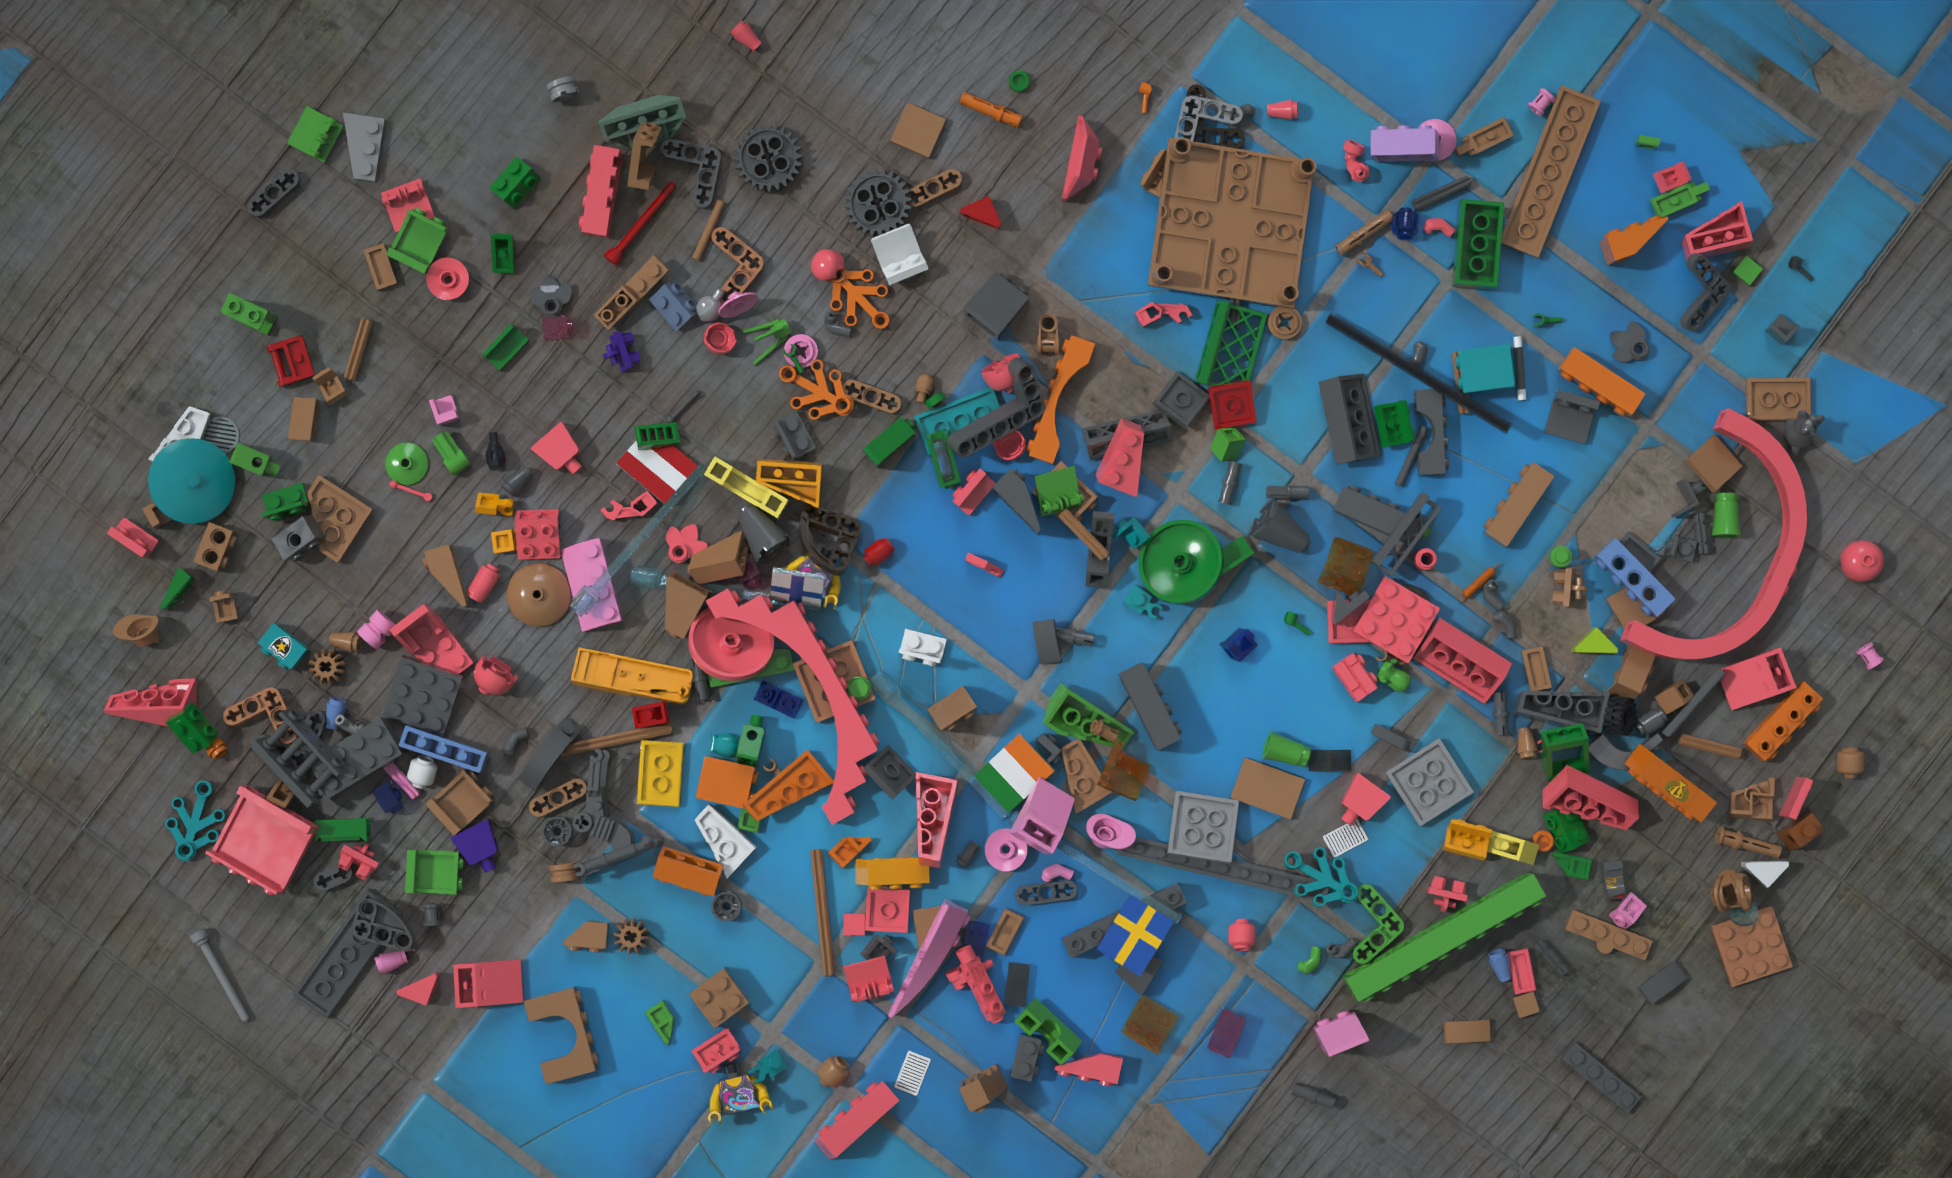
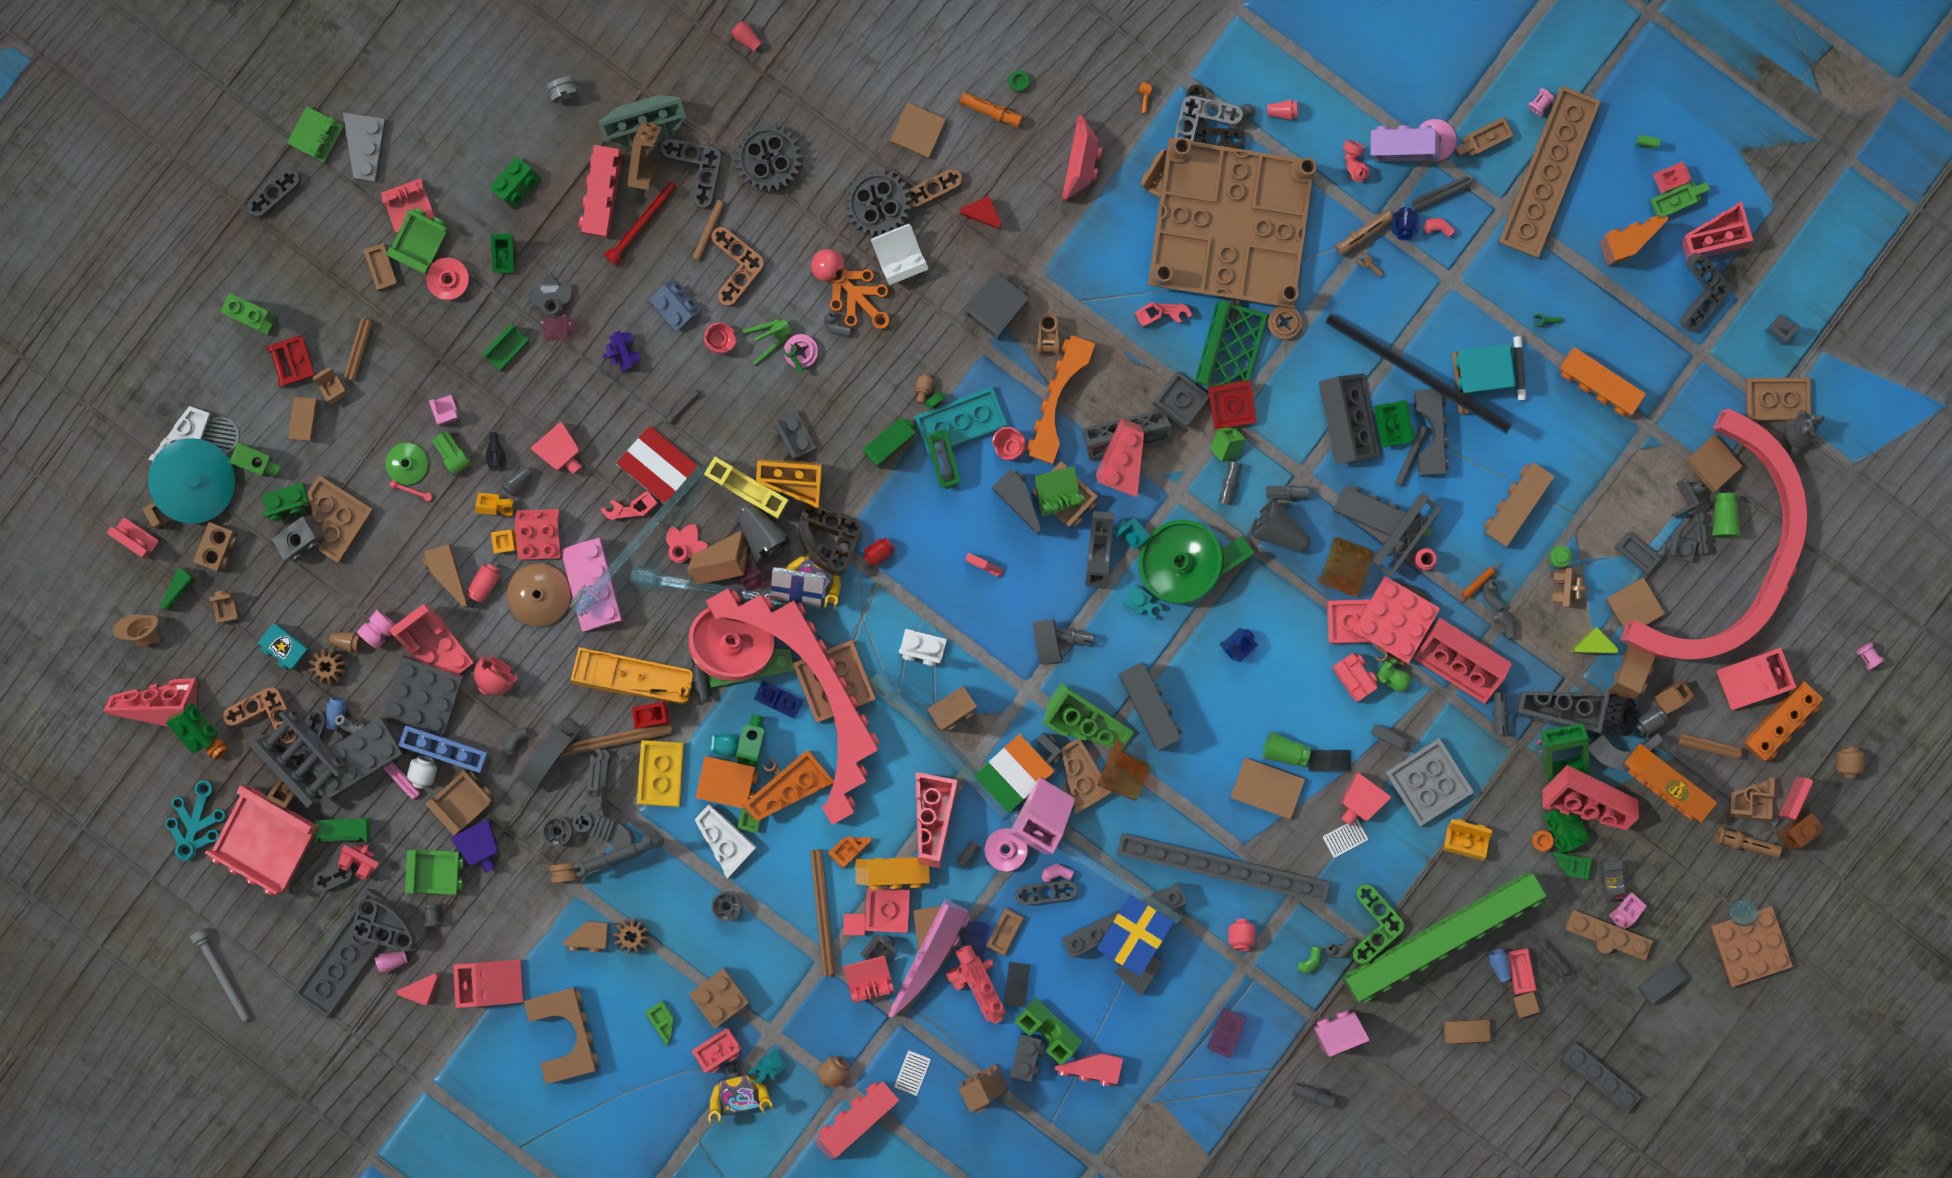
(389, 797): clear blue brick -> none
(546, 809): medium nougat beam -> none
(632, 293): medium nougat slope -> none
(656, 443): green slope -> none
(682, 604): medium nougat slope -> none
(688, 871): orange brick -> none
(709, 305): light grey piece -> none
(737, 304): bright pink dish -> none
(820, 391): orange plant -> none
(859, 687): bright green piece -> none
(888, 397): medium nougat beam -> none
(890, 772): dark grey plate -> none
(974, 491): coral bracket -> none
(998, 375): coral cylinder -> none
(1005, 419): dark grey beam -> none
(1083, 534): medium nougat axle -> none
(1103, 730): medium nougat pin -> none
(1110, 832): bright pink piece -> none
(1149, 1024): clear orange bracket -> none
(1203, 827): light grey plate -> none
(1290, 619): green hand -> none
(1323, 878): teal plant -> none
(1342, 608): dark grey slope -> none
(1419, 354): dark grey arm -> none
(1457, 892): coral hips -> none
(1477, 244): green brick -> none
(1512, 848): light yellow slope -> none
(1526, 744): medium nougat cone -> none
(1536, 669): medium nougat tile -> none
(1570, 416): dark grey bracket -> none
(1627, 341): dark grey plate -> none
(1661, 596): medium blue brick -> none
(1693, 703): dark grey tile -> none
(1731, 891): medium nougat helmet -> none
(1747, 270): bright green tile -> none
(1765, 871): white slope -> none
(1795, 264): clear smoke hand -> none
(1862, 561): coral cylinder -> none

